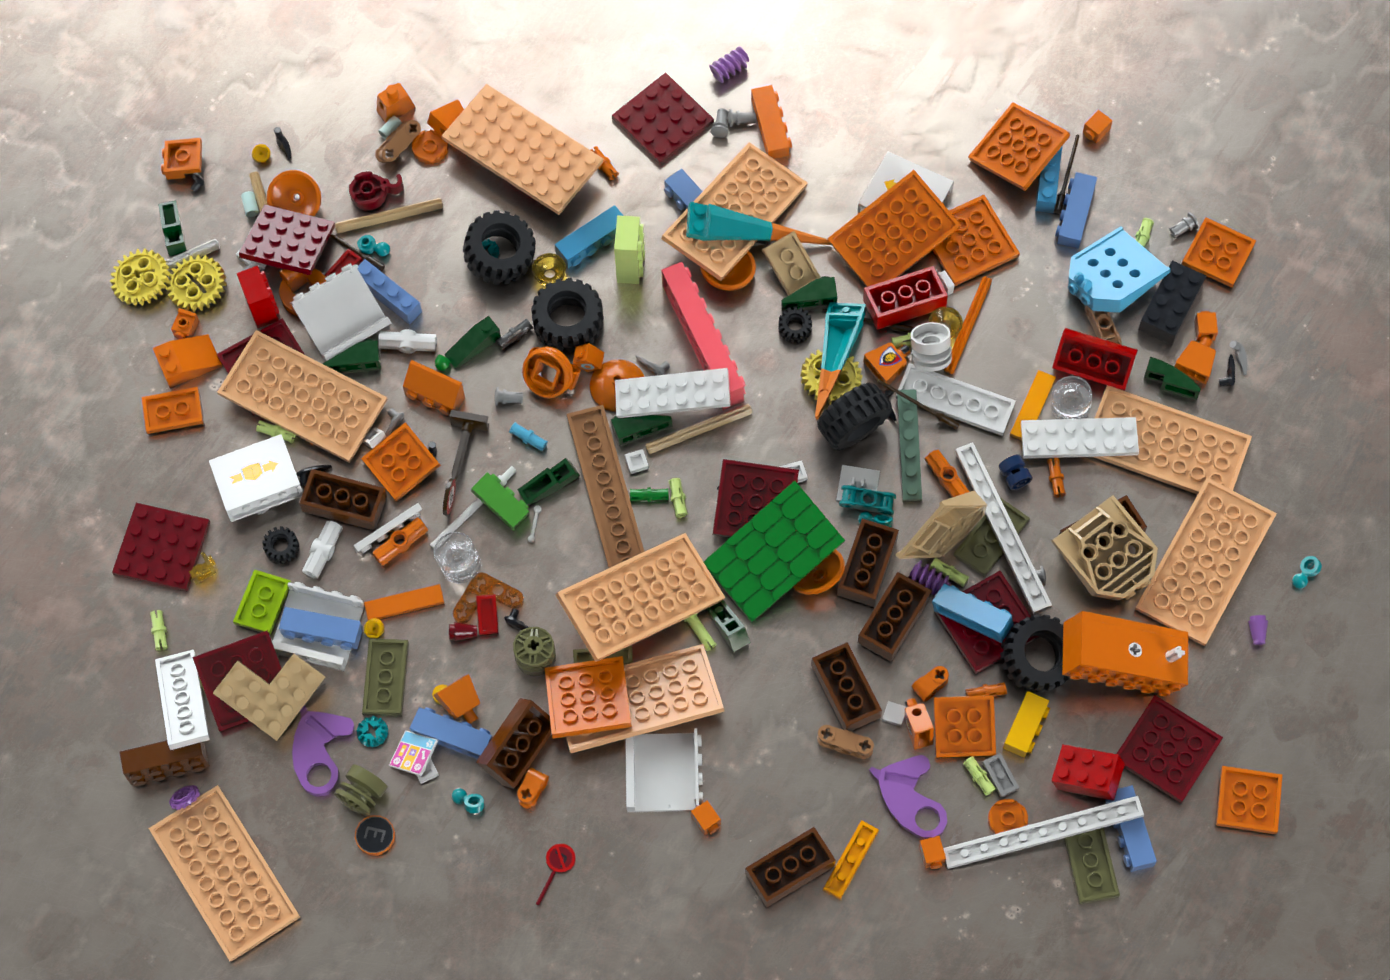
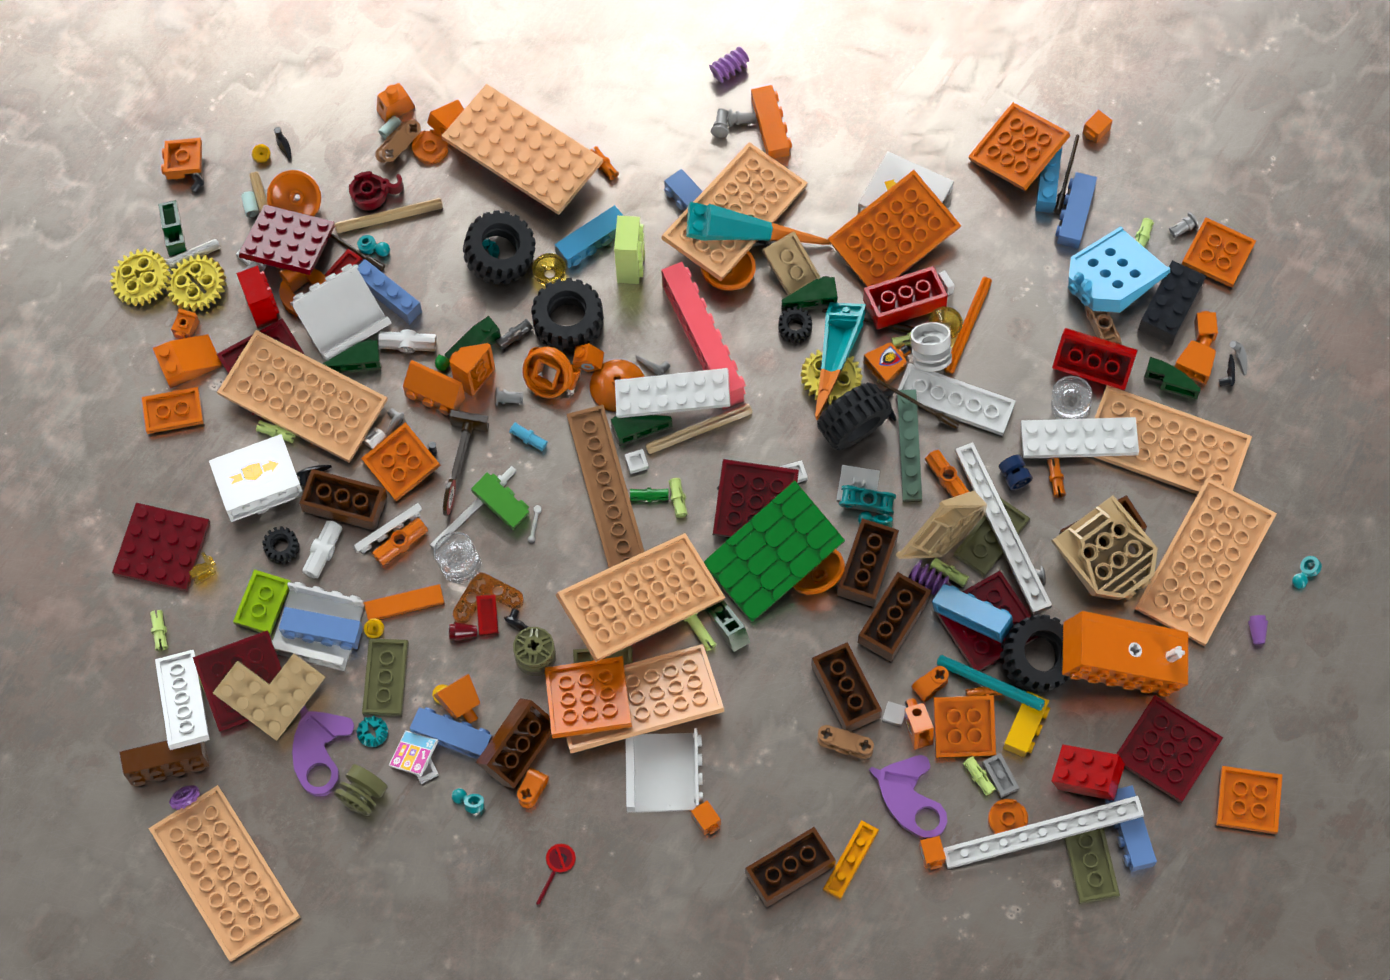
(375, 835): black tile -> none
(472, 366): none -> orange slope
(548, 481): dark green slope -> none
(662, 118): dark red plate -> none
(977, 244): orange plate -> none
(991, 682): none -> teal axle
(1034, 401): light orange tile -> none

